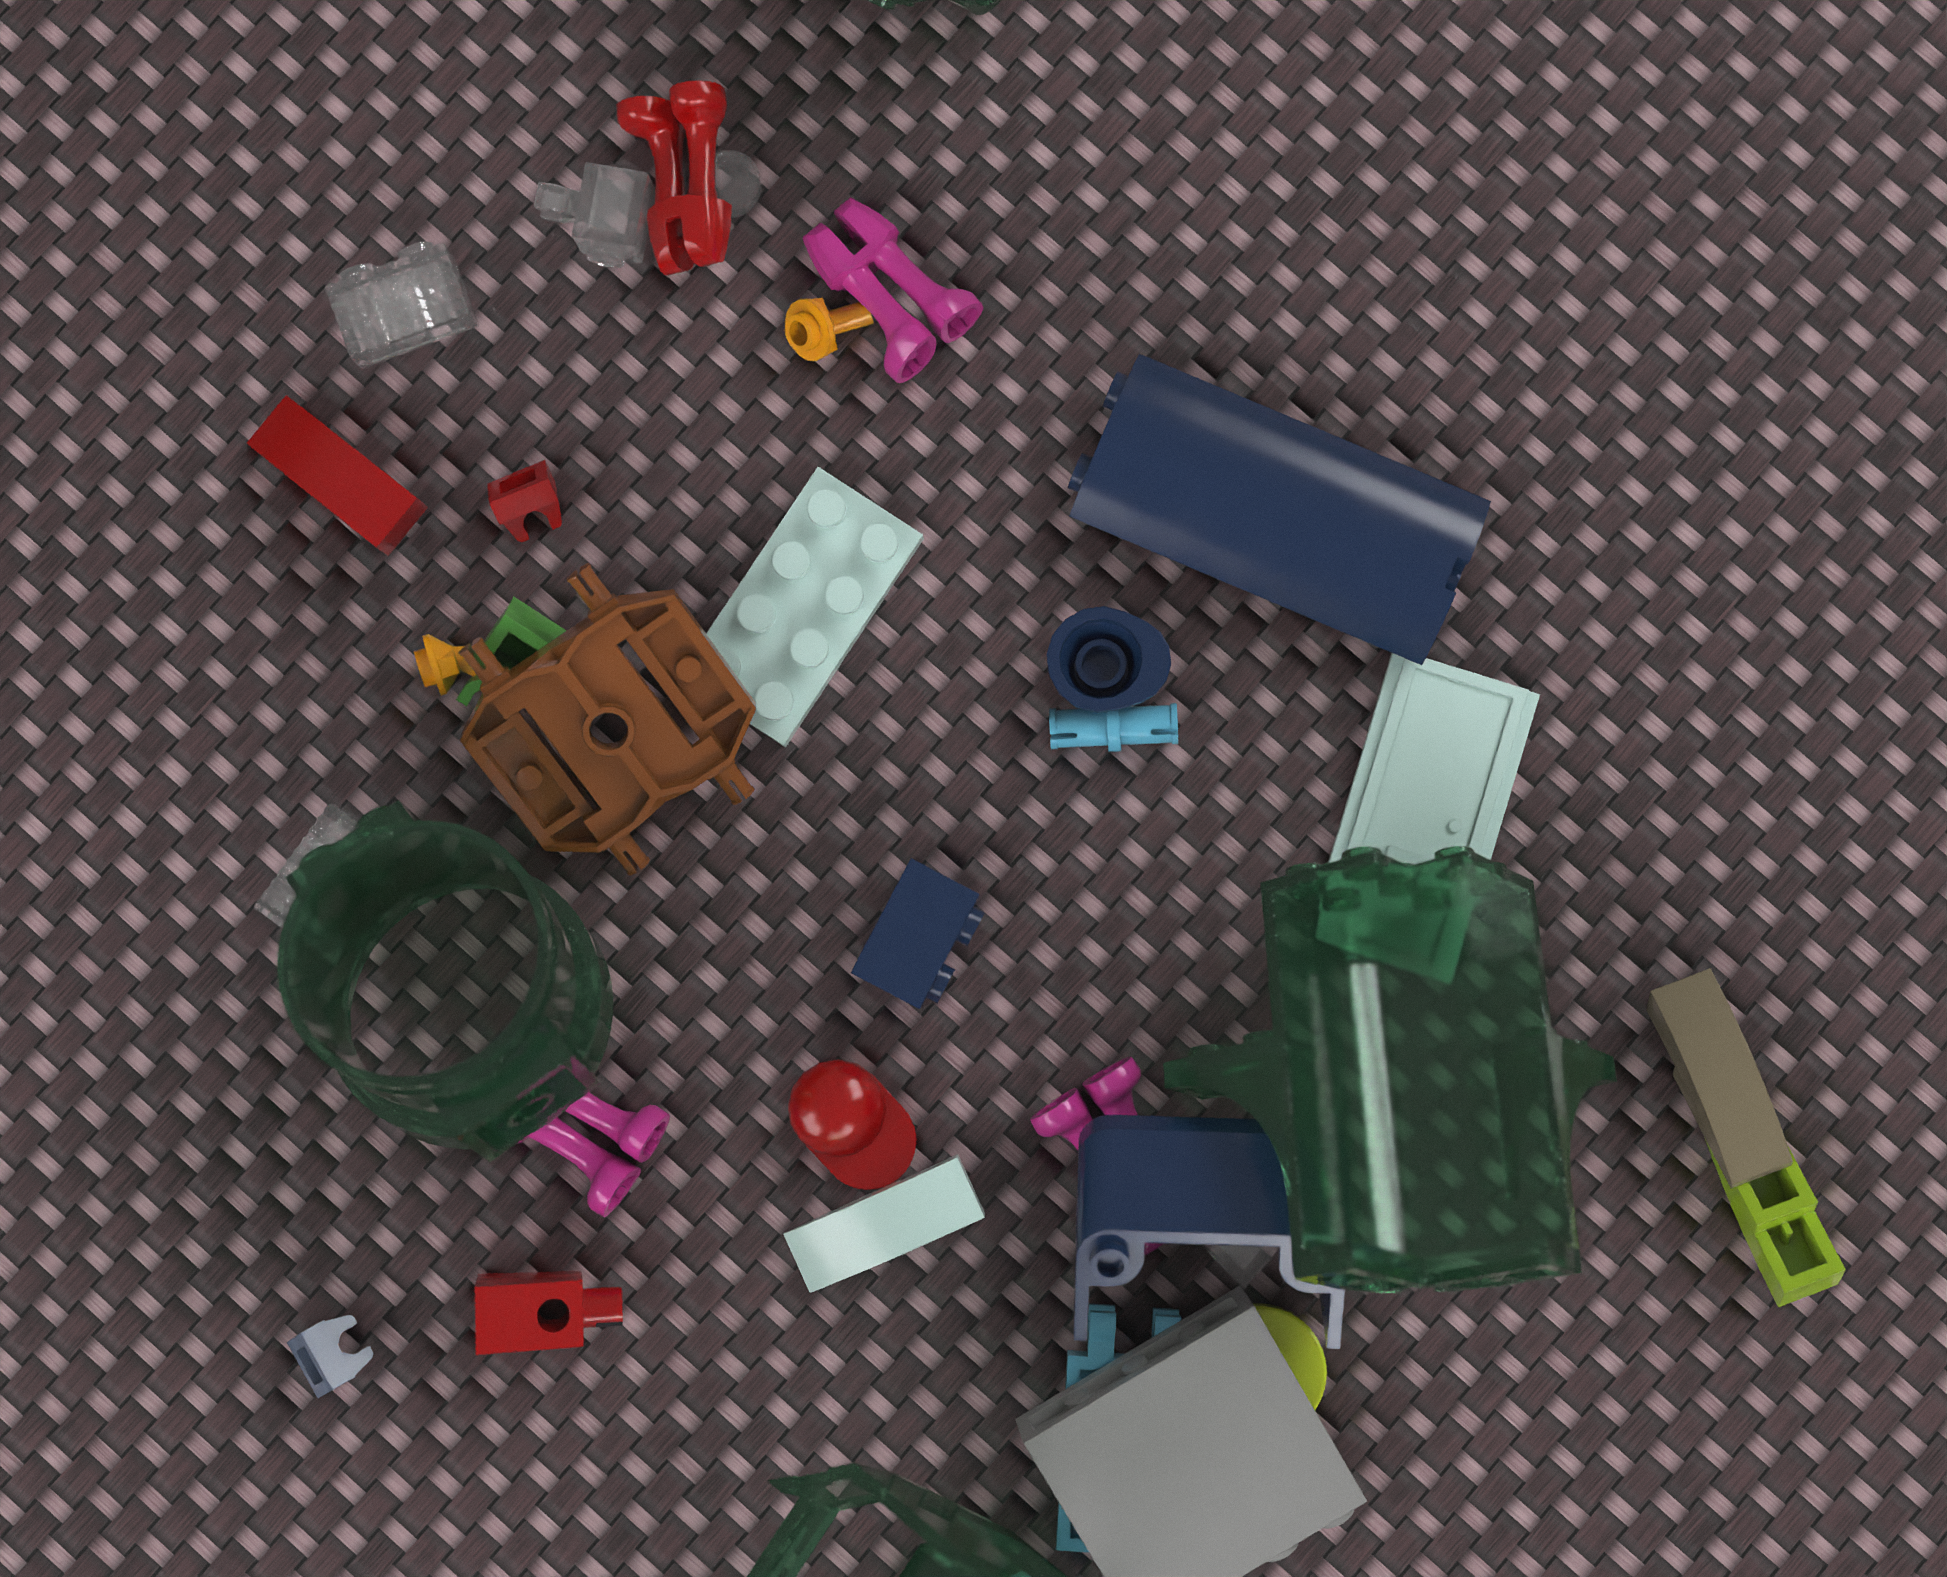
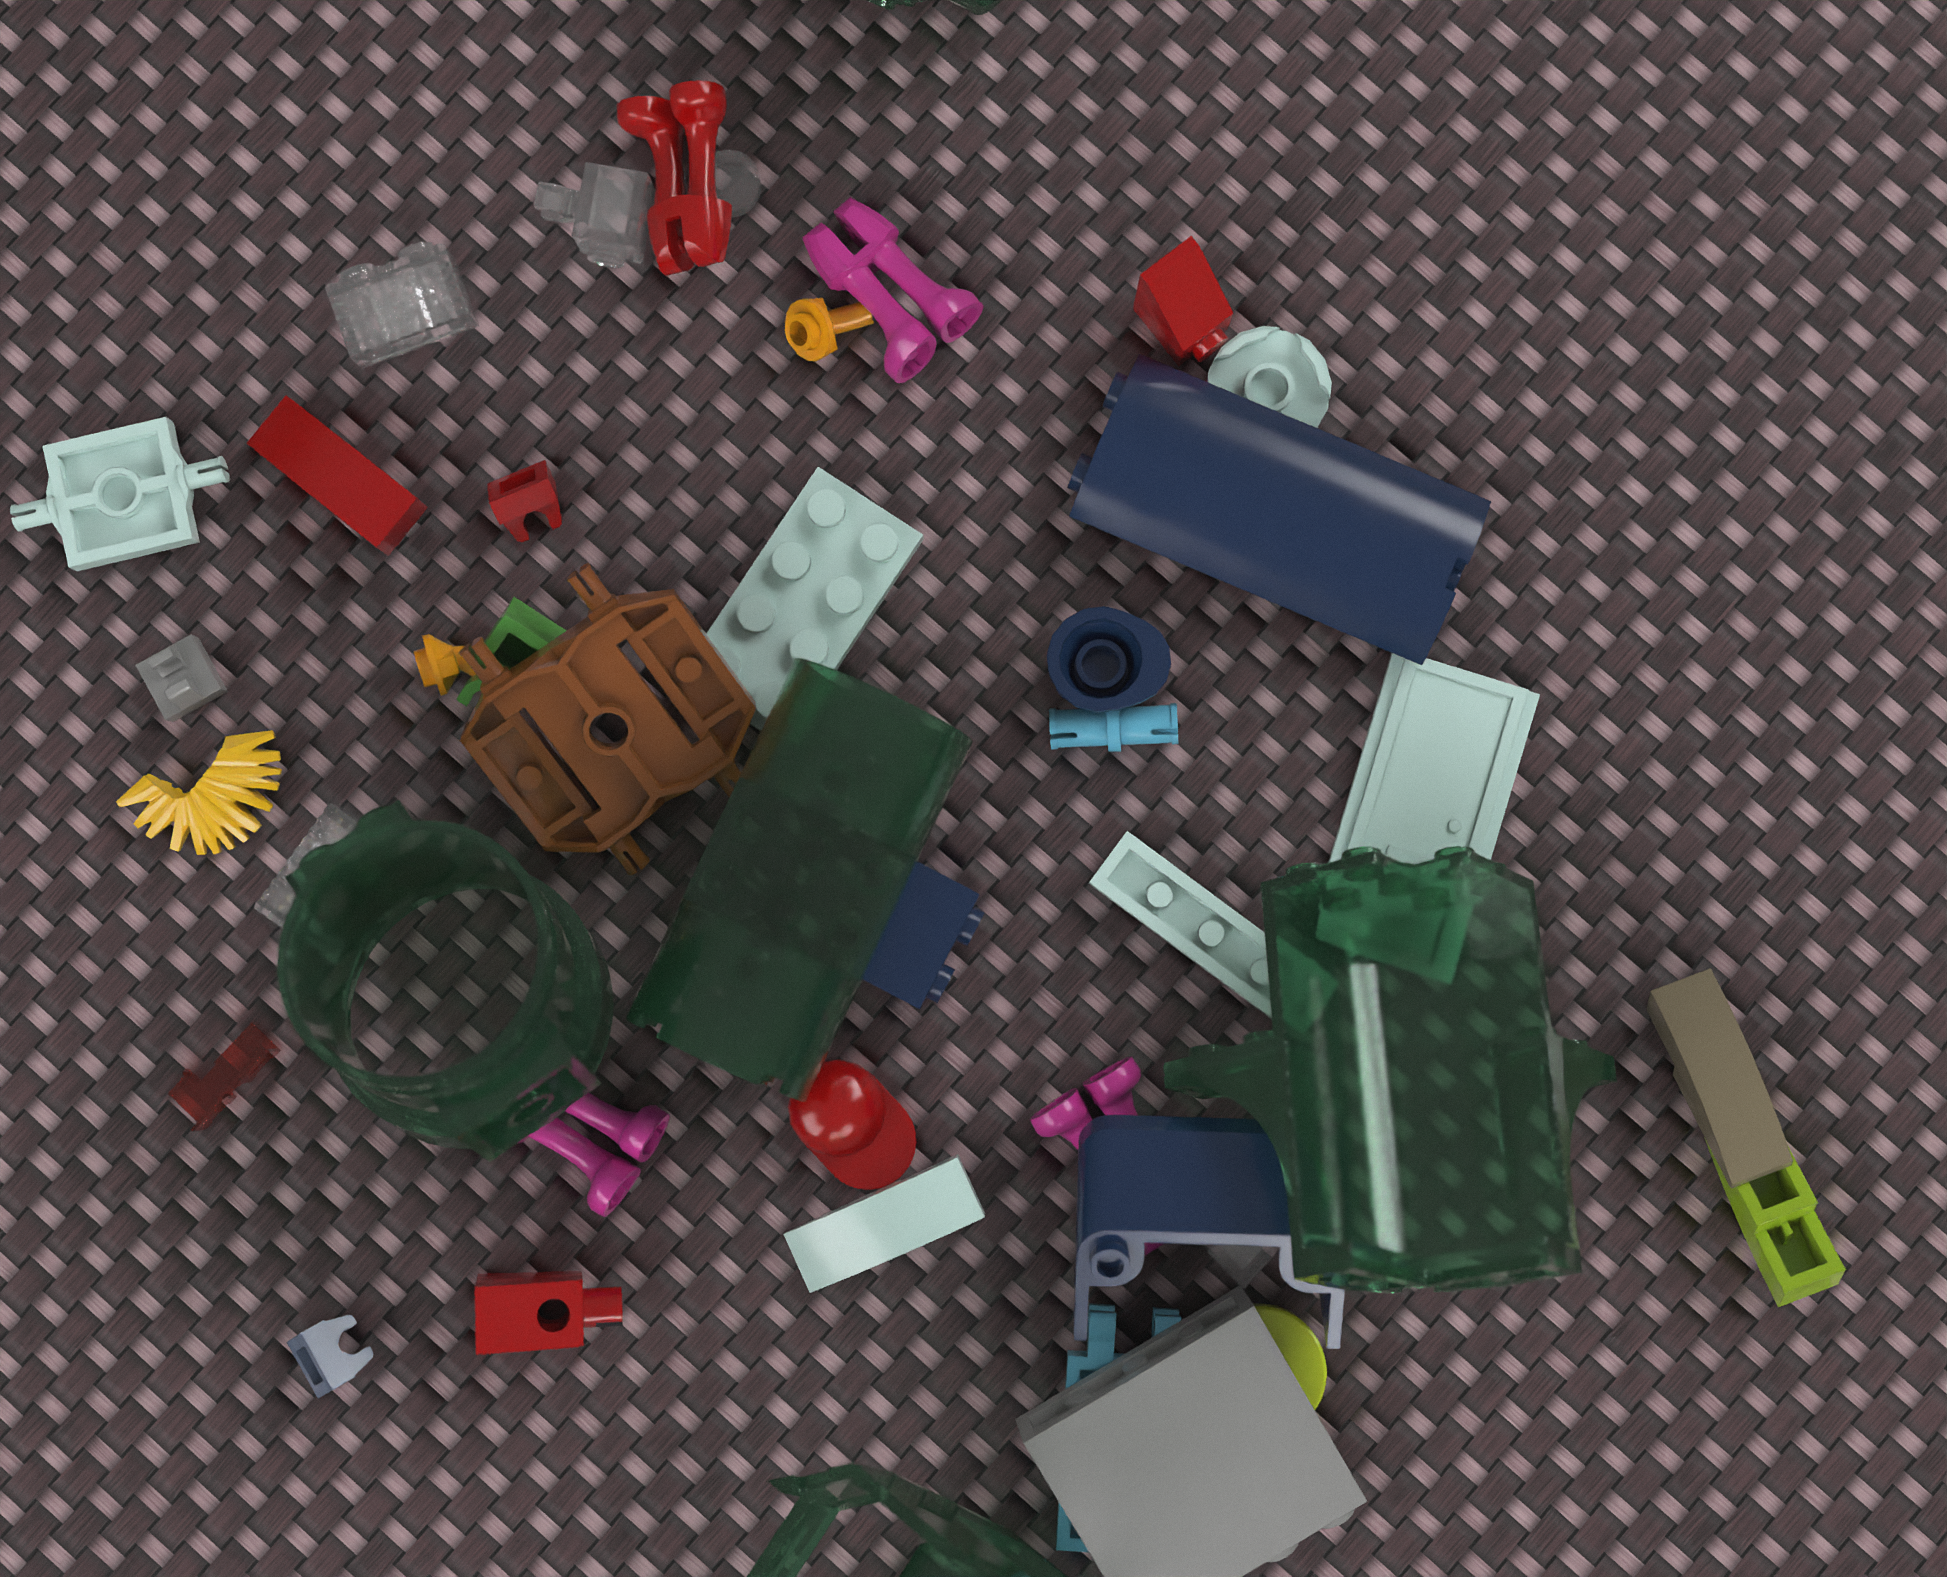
(120, 494): none -> light aqua plate
(181, 678): none -> light grey tile
(215, 803): none -> yellow hair
(234, 1067): none -> clear red piece
(800, 878): none -> clear green cylinder
(1184, 304): none -> red slope
(1187, 918): none -> light aqua plate
(1276, 372): none -> light aqua tile

